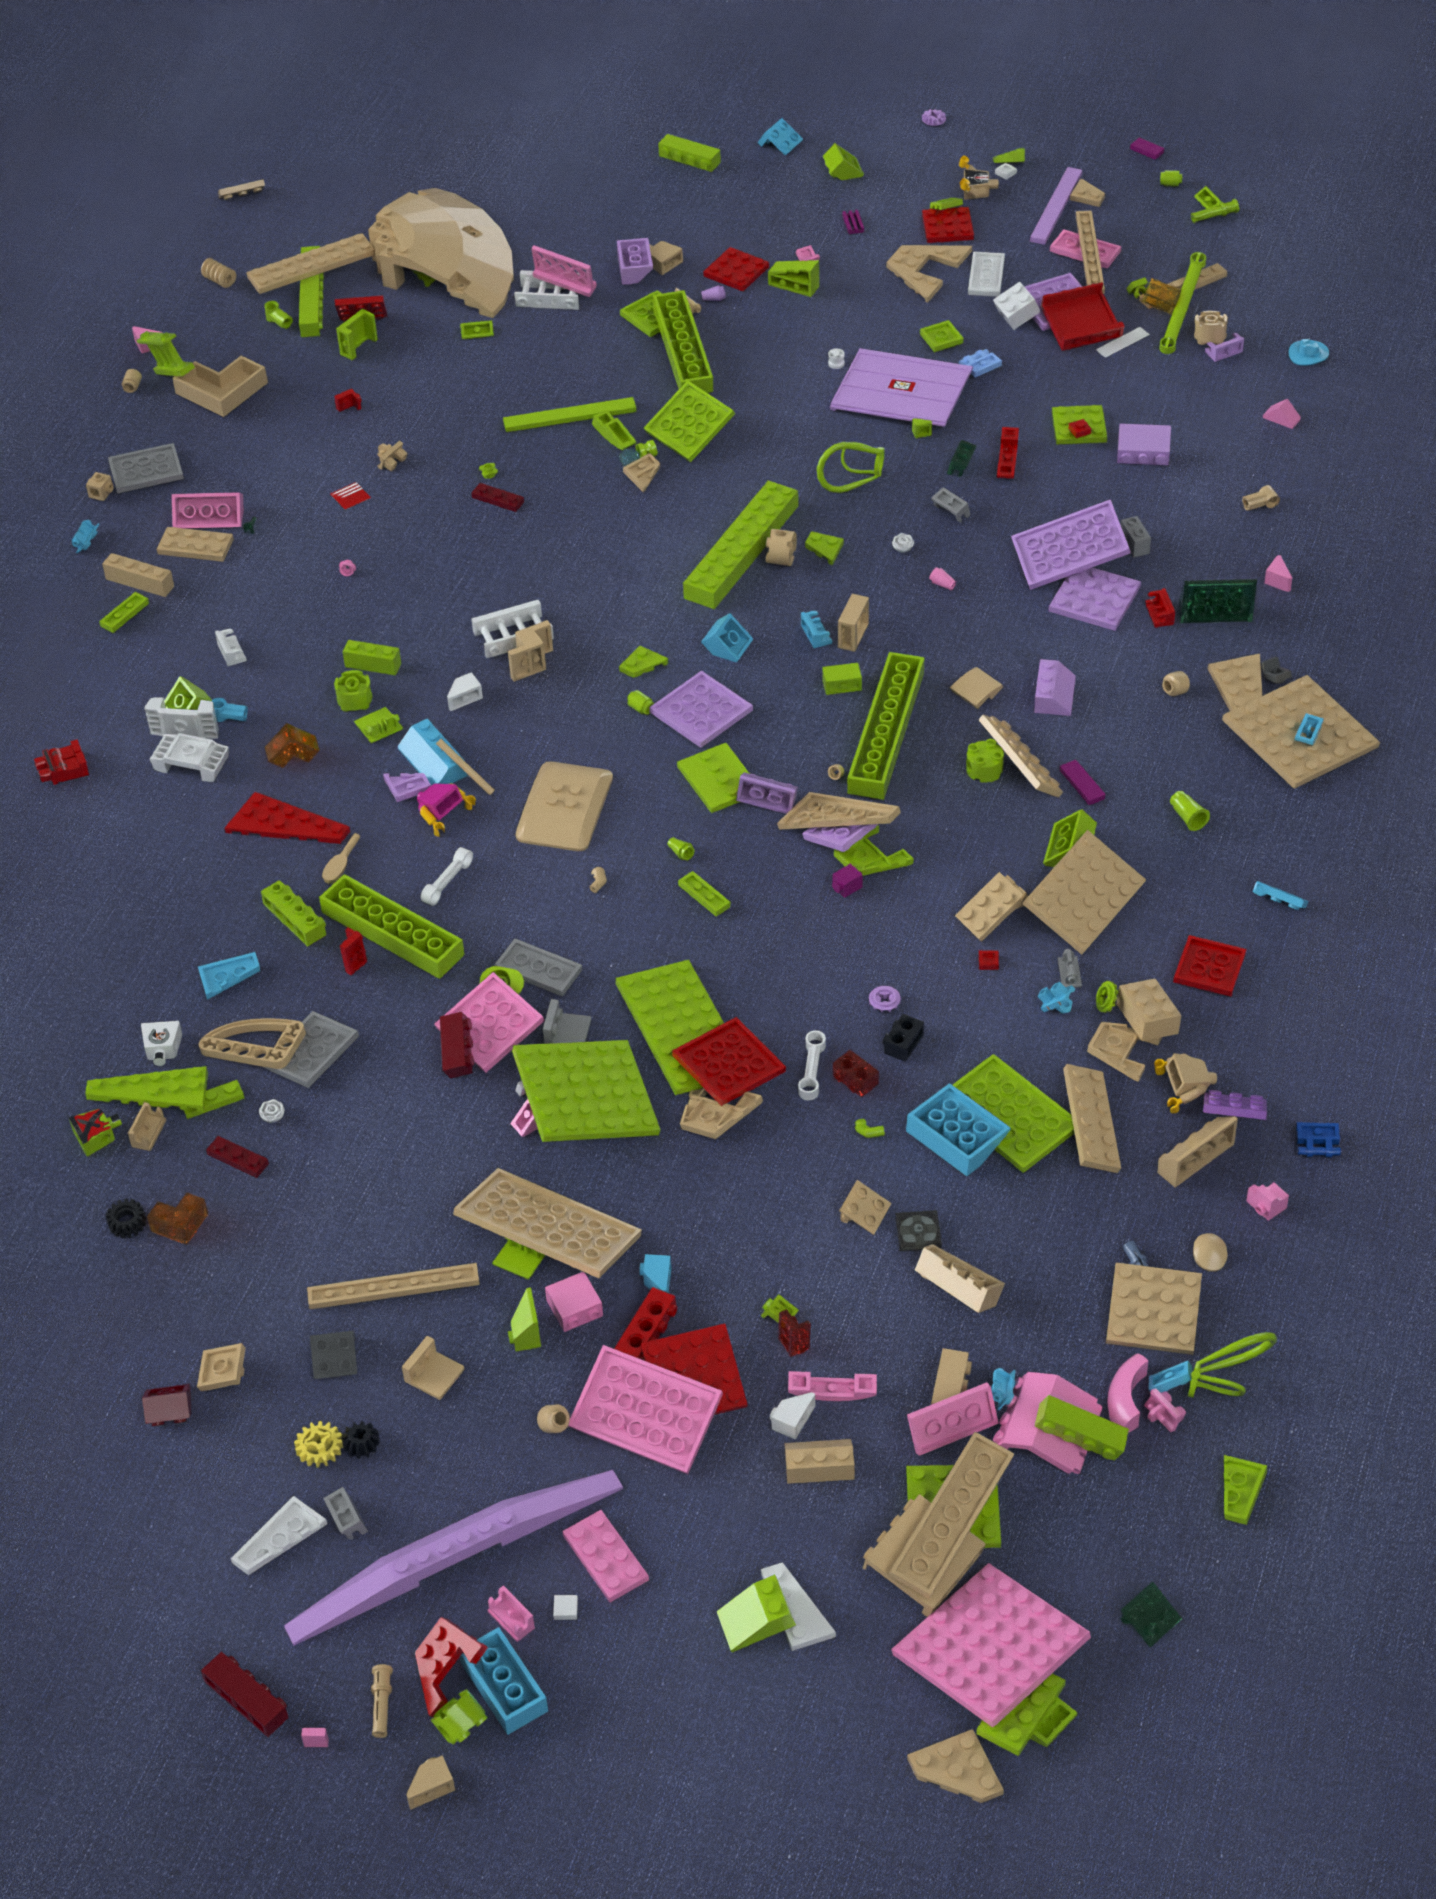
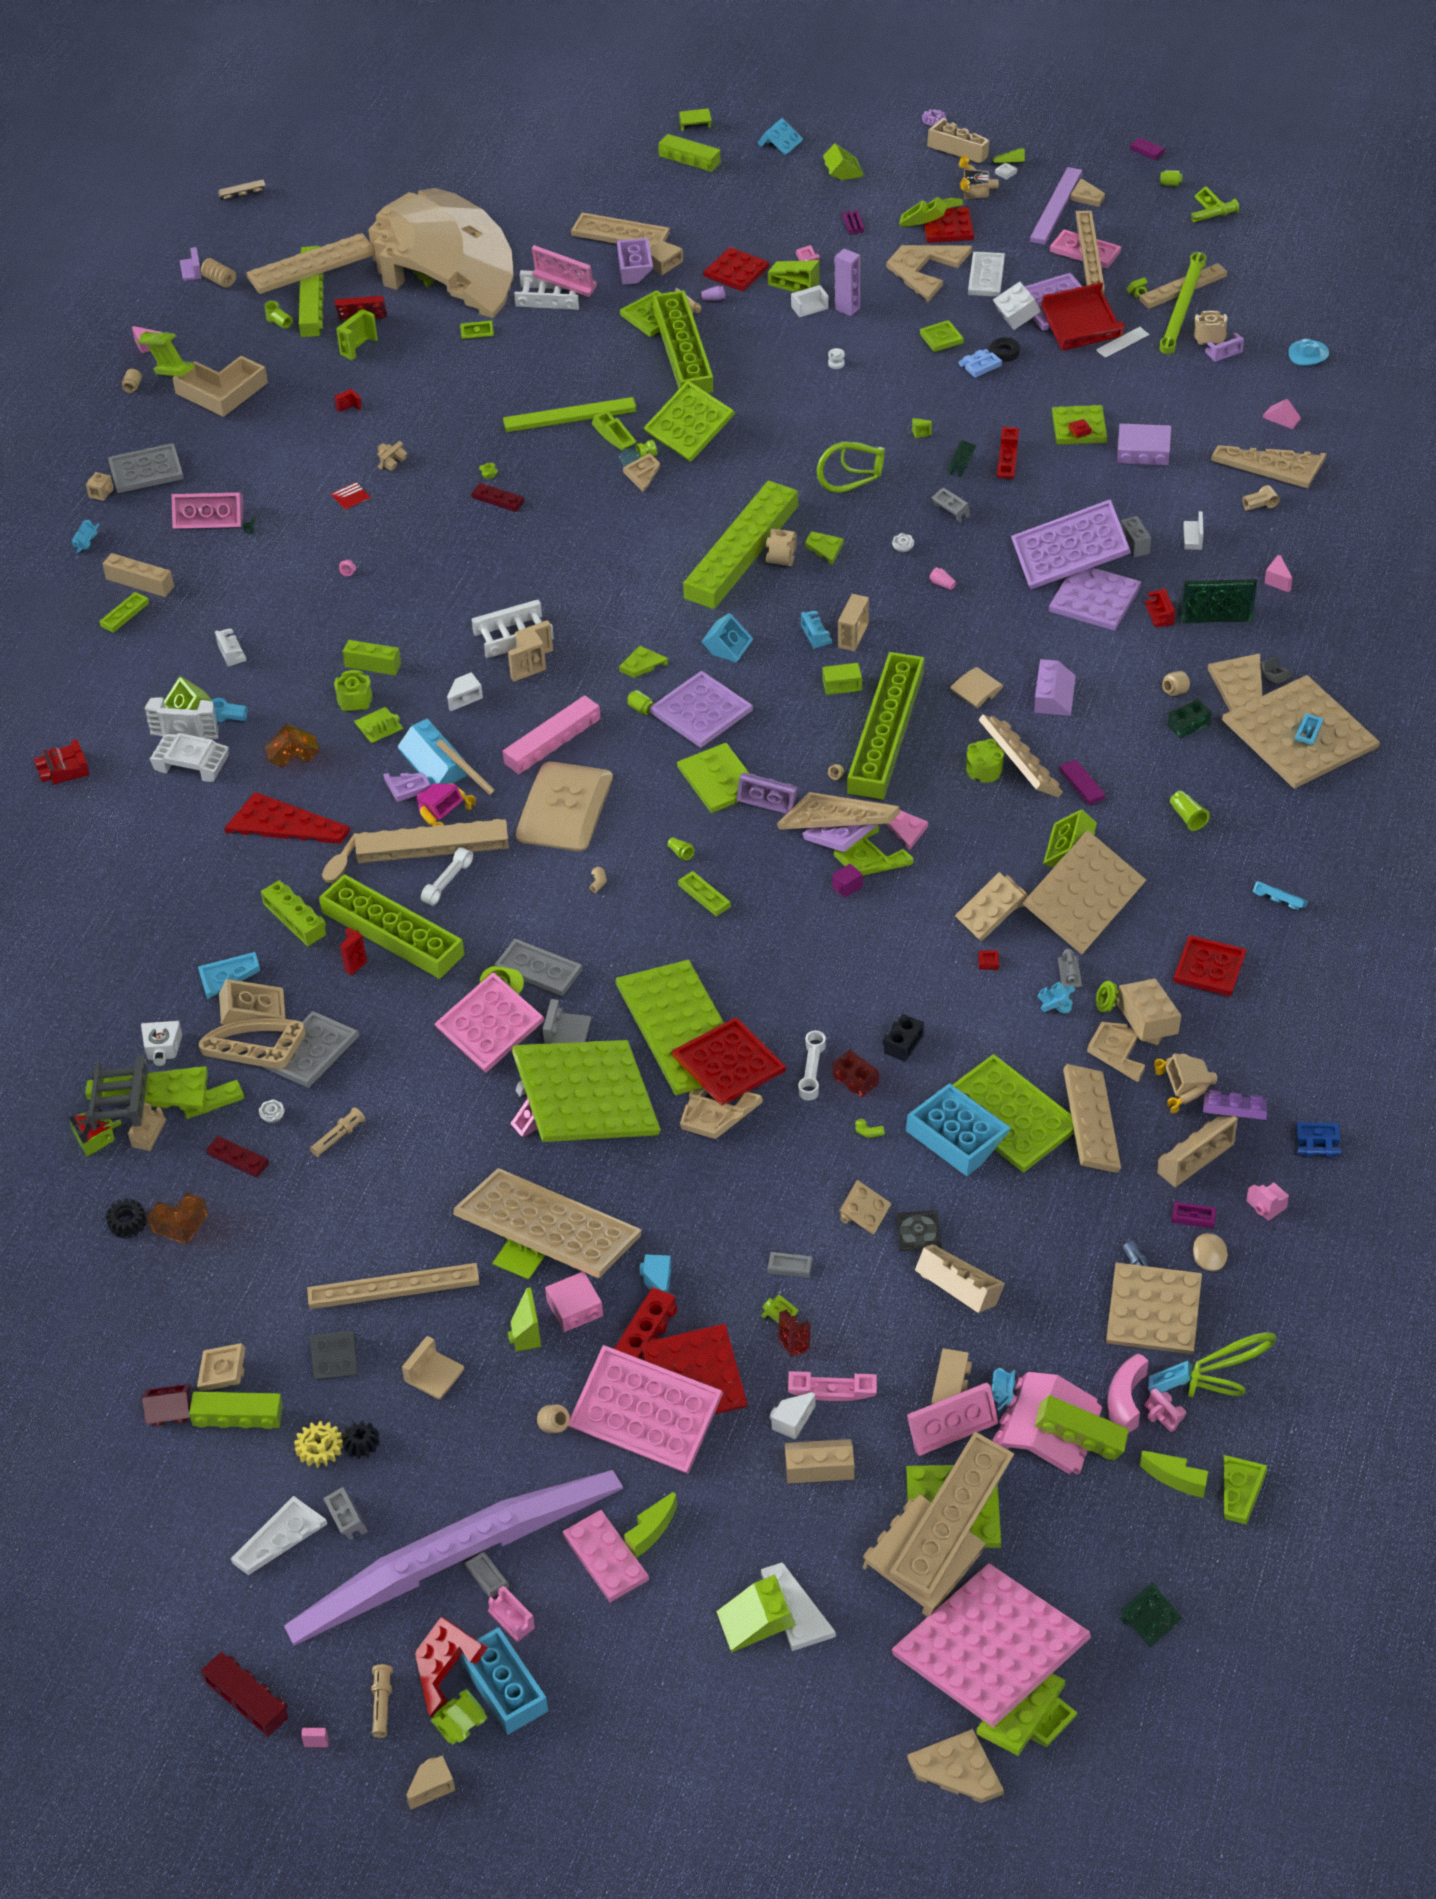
(134, 1098): none -> dark grey fence
(191, 267): none -> lavender panel
(195, 544): tan plate -> none
(236, 1410): none -> lime brick
(250, 1001): none -> tan slope
(346, 1128): none -> tan pin
(431, 841): none -> tan brick
(456, 1044): dark red brick -> none
(486, 1574): none -> light grey tile
(551, 734): none -> bright pink brick
(565, 1607): white tile -> none
(614, 229): none -> tan plate
(651, 1525): none -> lime slope
(694, 117): none -> lime hinge
(790, 1265): none -> light grey tile
(809, 301): none -> white panel
(847, 282): none -> lavender brick
(884, 992): lavender gear -> none
(901, 387): lavender door -> none
(908, 828): none -> bright pink wing
(923, 213): none -> lime slope
(957, 141): none -> tan wedge
(1005, 356): none -> black tyre
(1161, 295): clear yellow brick -> none
(1174, 1473): none -> lime slope
(1189, 718): none -> clear green brick
(1193, 533): none -> white panel
(1194, 1218): none -> magenta tile
(1272, 463): none -> tan wing

